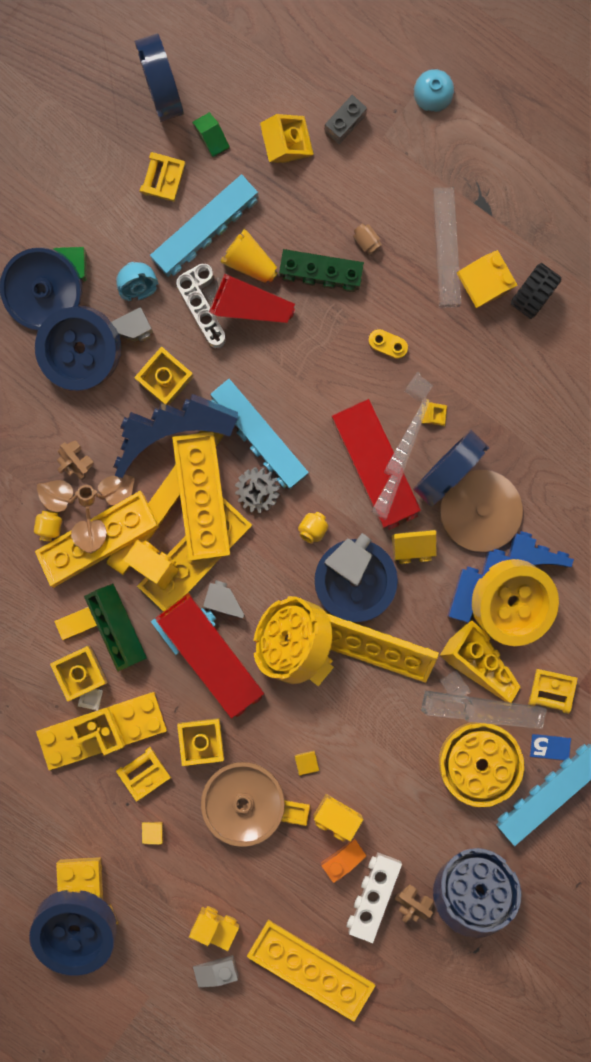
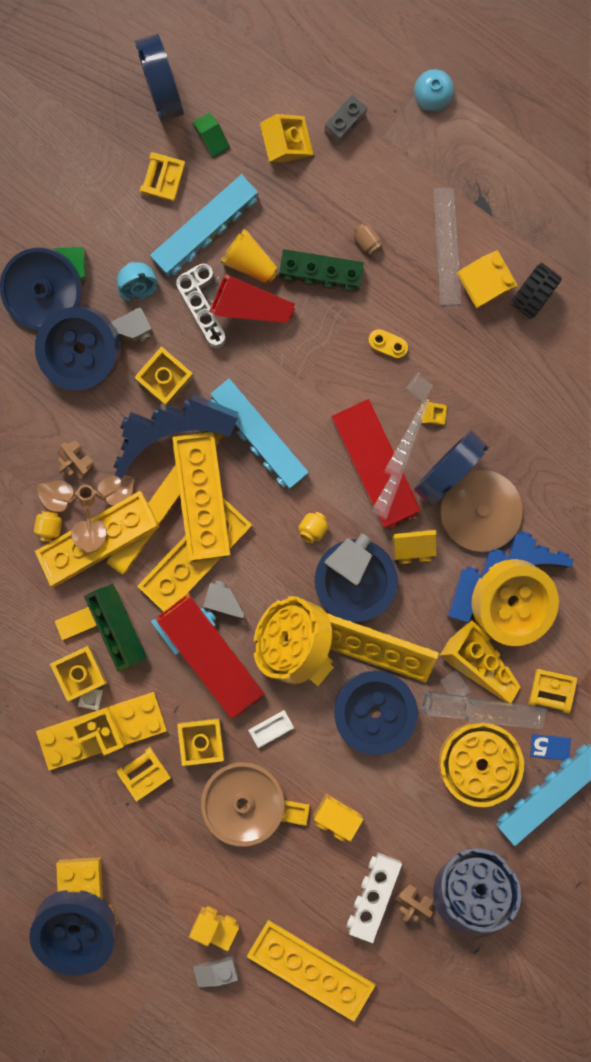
(148, 562): yellow brick -> none
(152, 832): yellow slope -> none
(263, 483): light grey gear -> none
(271, 729): none -> white tile
(306, 762): yellow slope -> none
(343, 860): orange slope -> none
(381, 733): none -> dark blue brick

